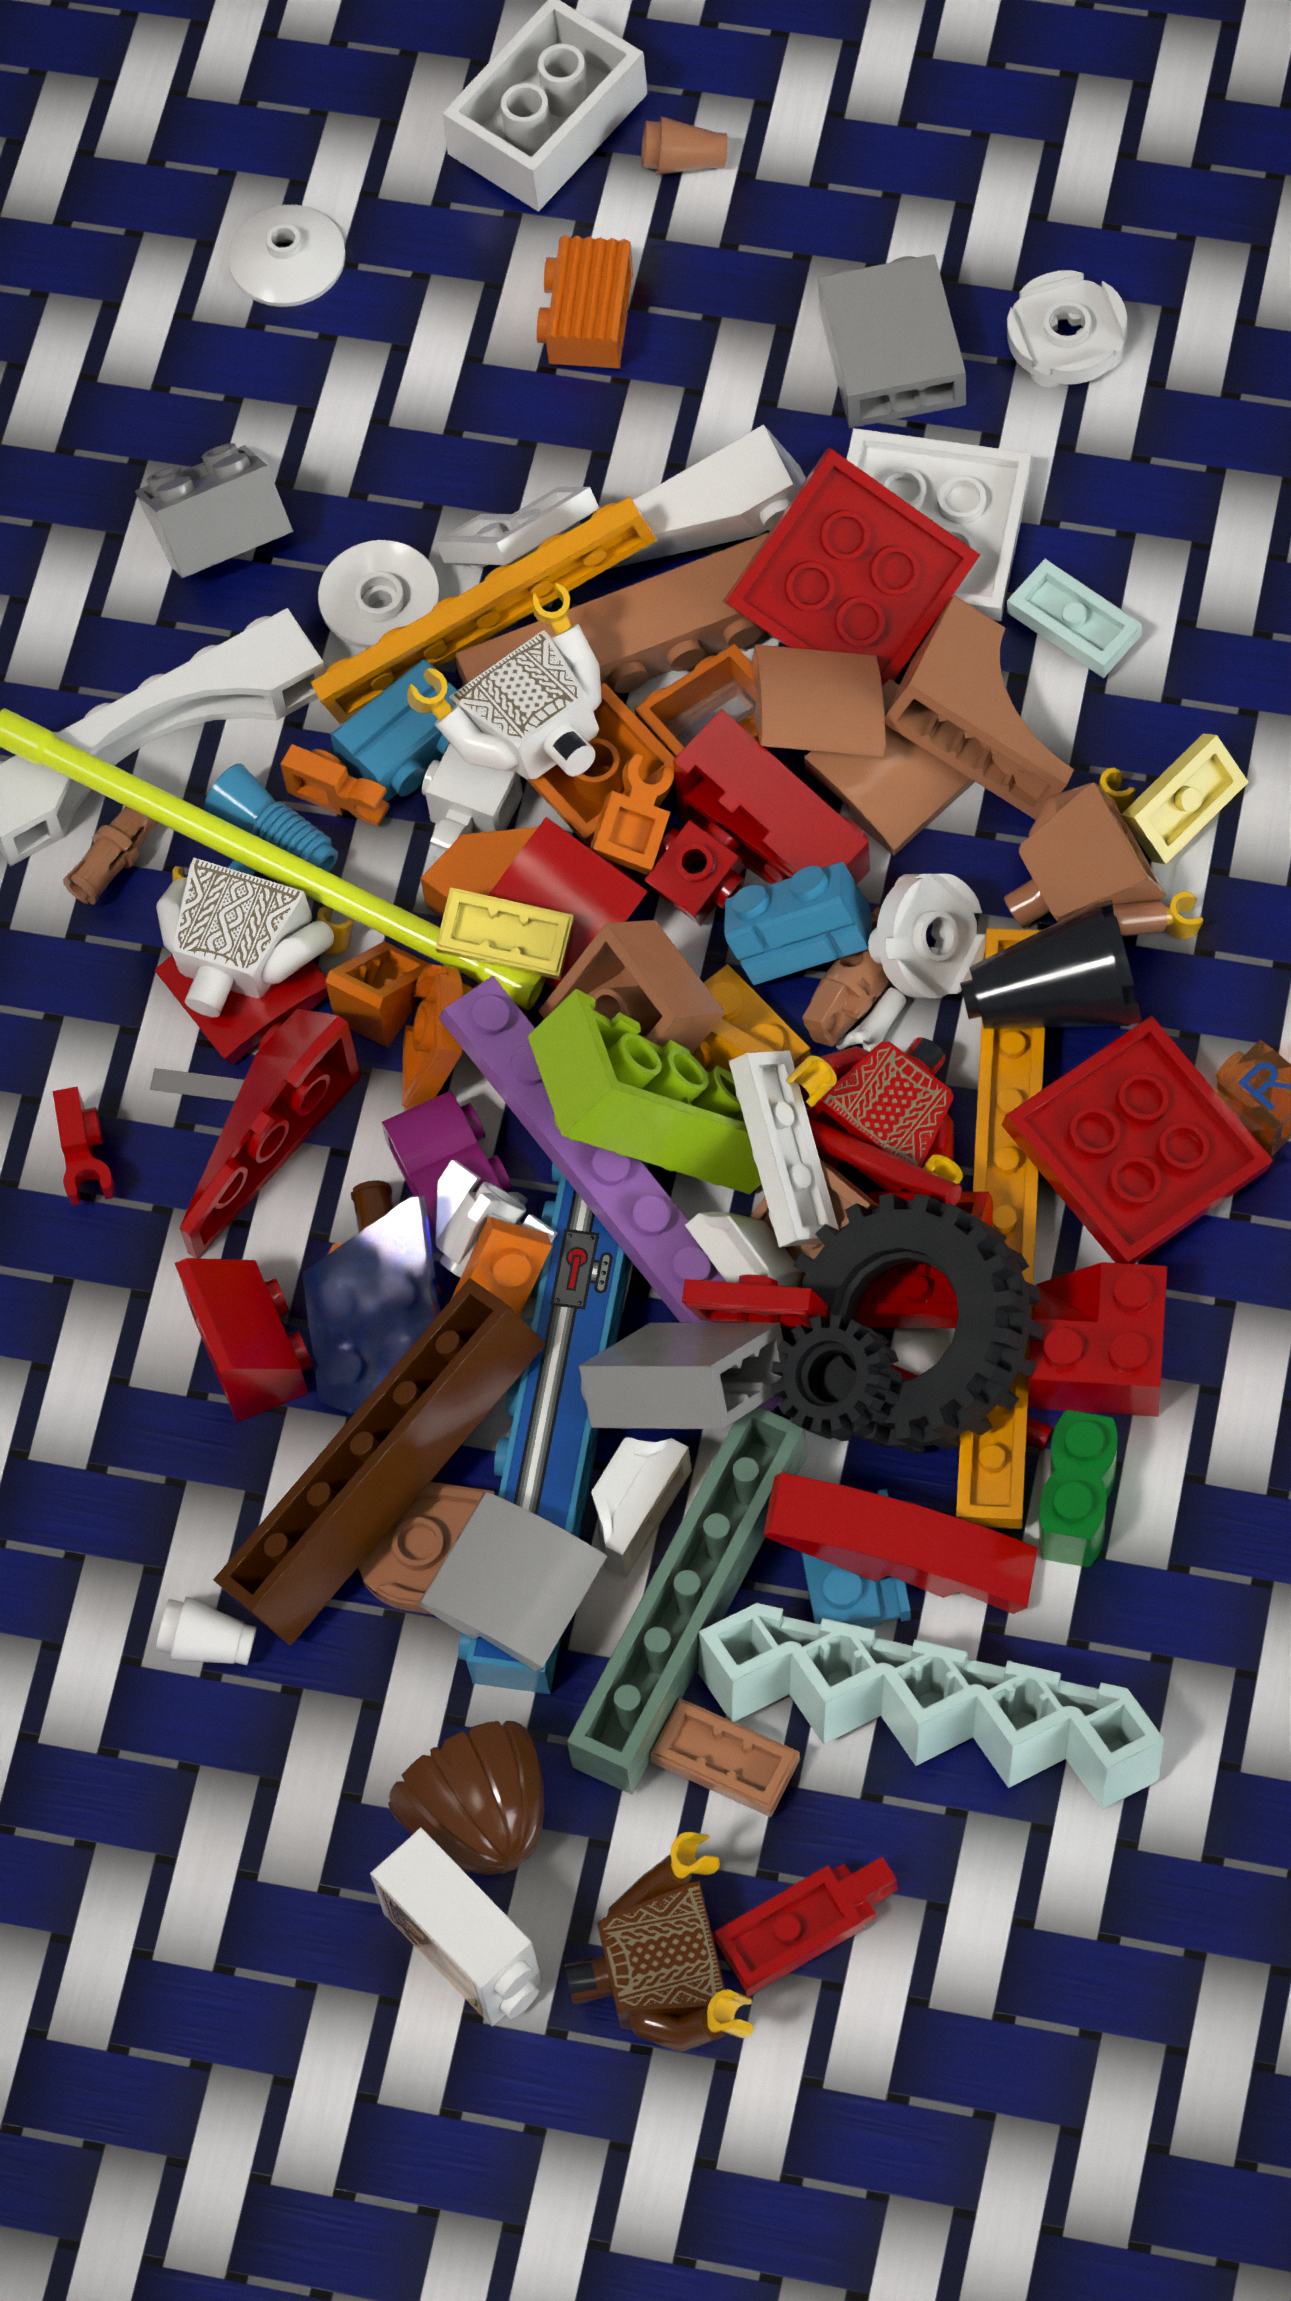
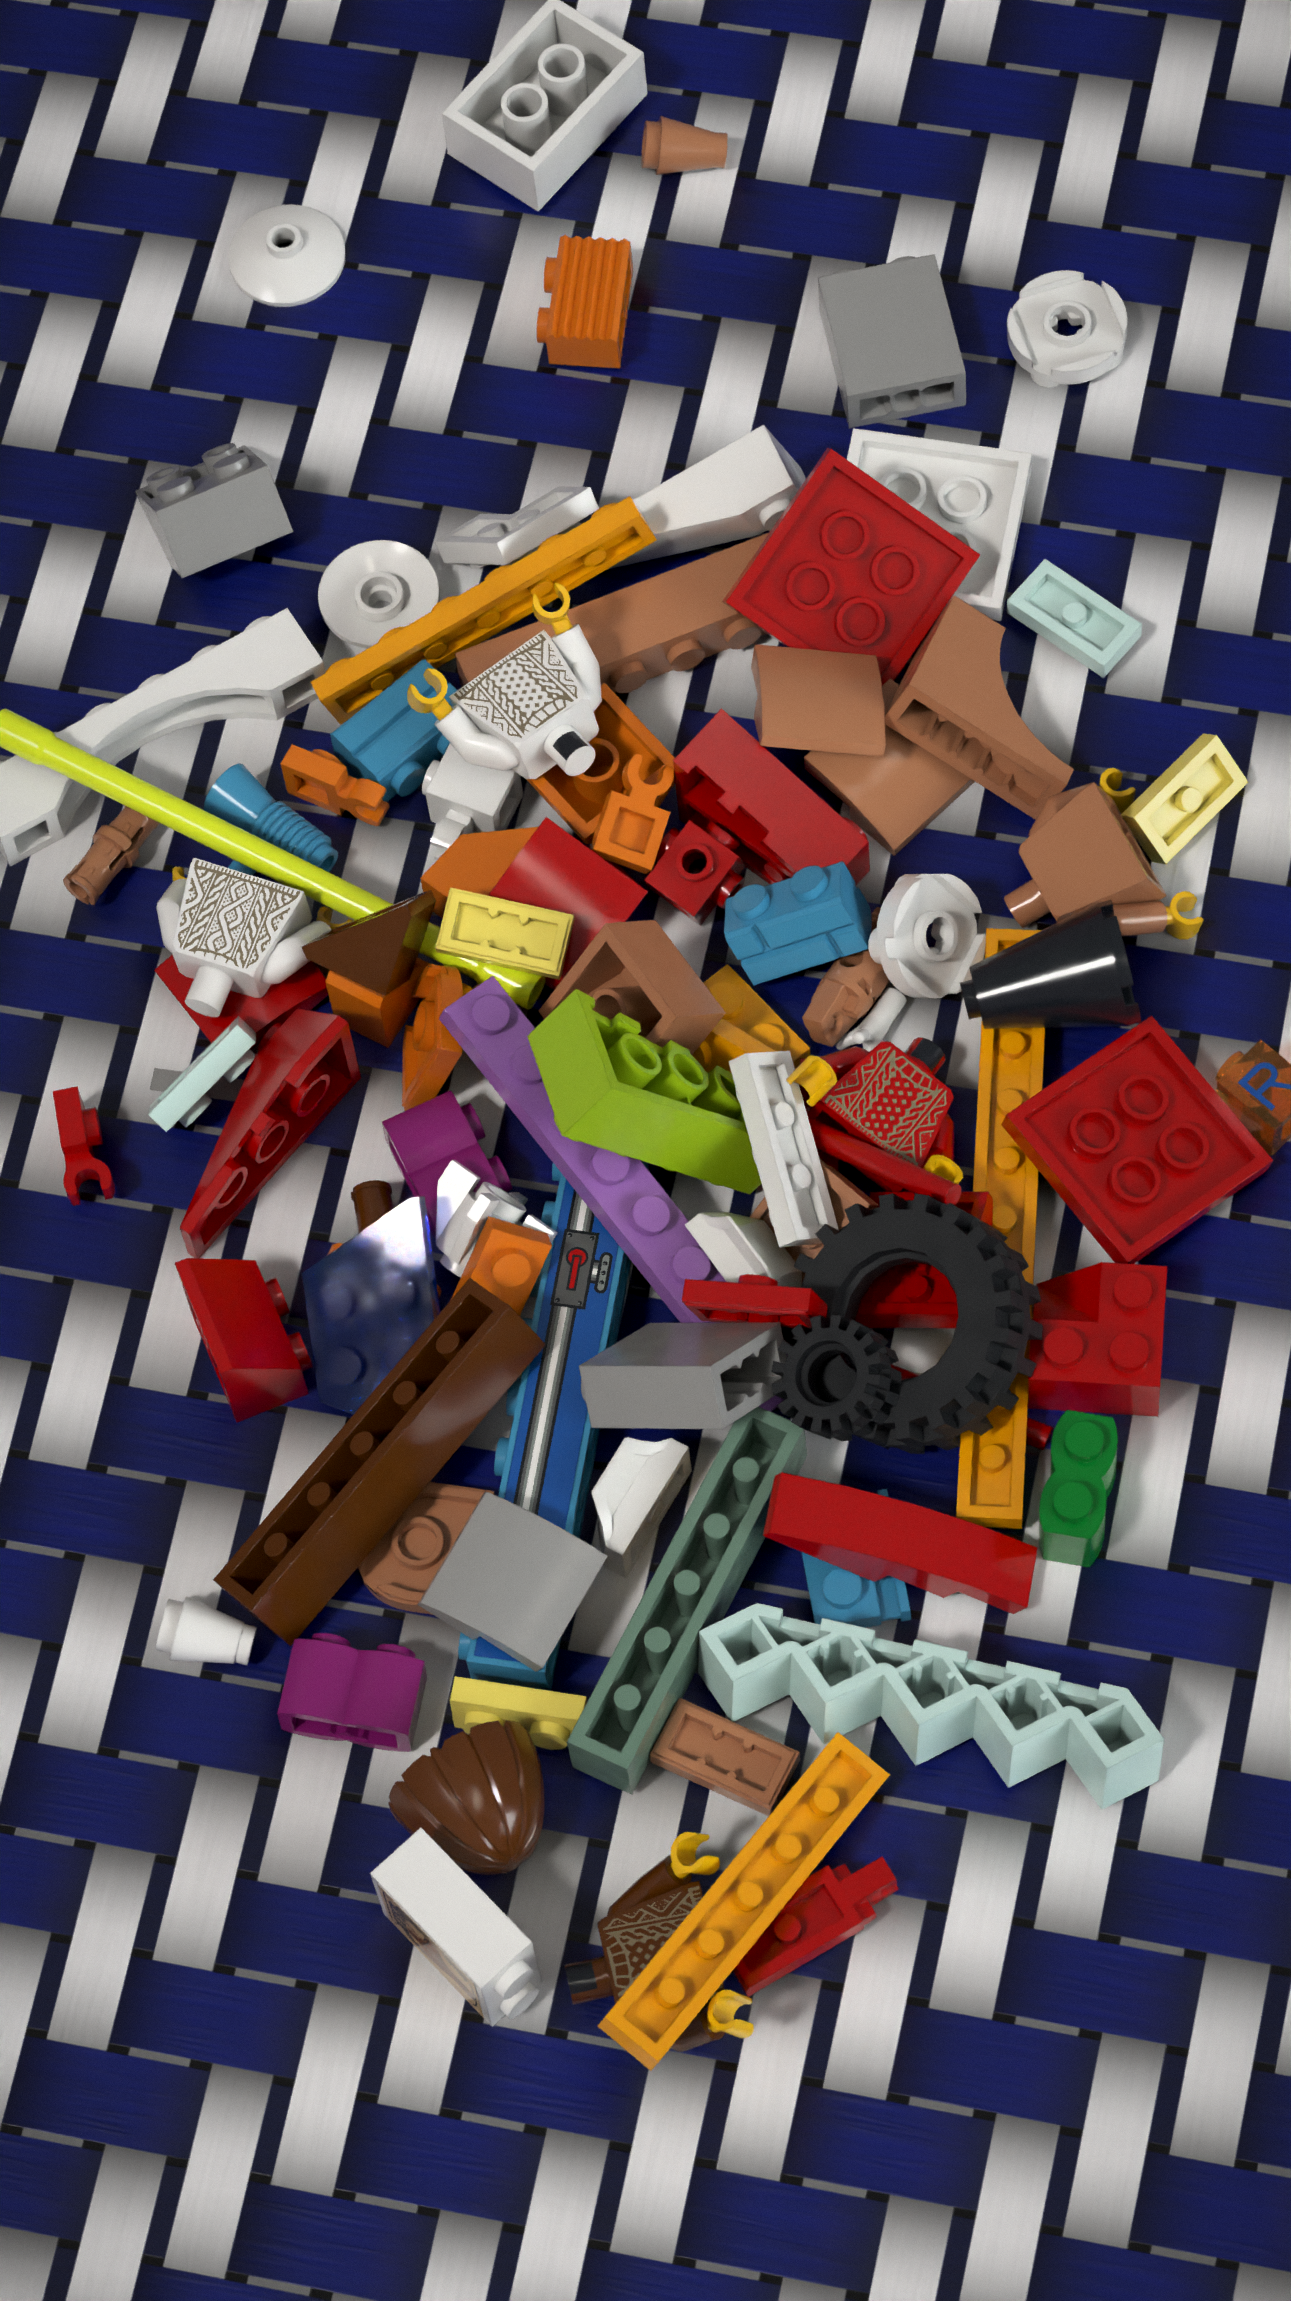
(186, 1094): none -> light aqua plate
(353, 1693): none -> magenta brick
(377, 947): none -> reddish brown slope
(544, 1713): none -> light yellow plate
(692, 701): orange window -> none
(743, 1901): none -> light orange plate

